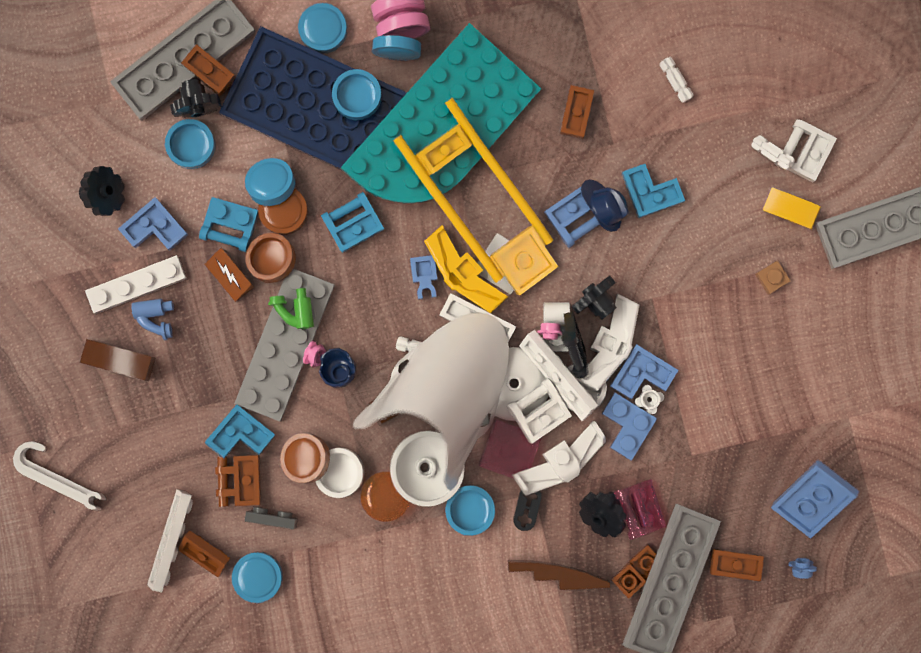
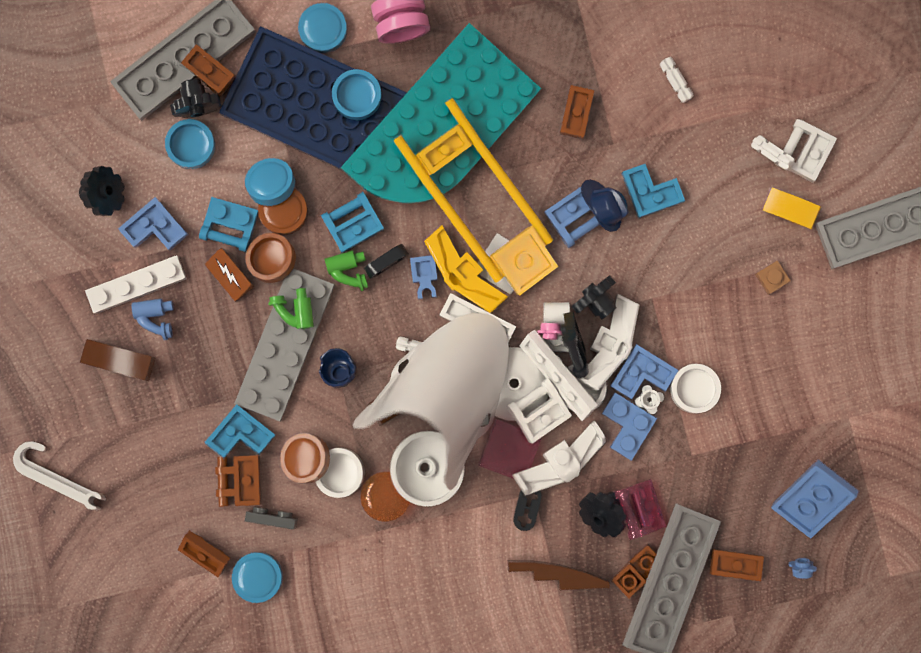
(167, 549): white plate -> none
(313, 353): bright pink plate -> none
(343, 262): none -> bright green plant
(386, 261): none -> black beam
(396, 47): dark azure piece -> none
(470, 510): dark azure piece -> none
(695, 388): none -> white piece

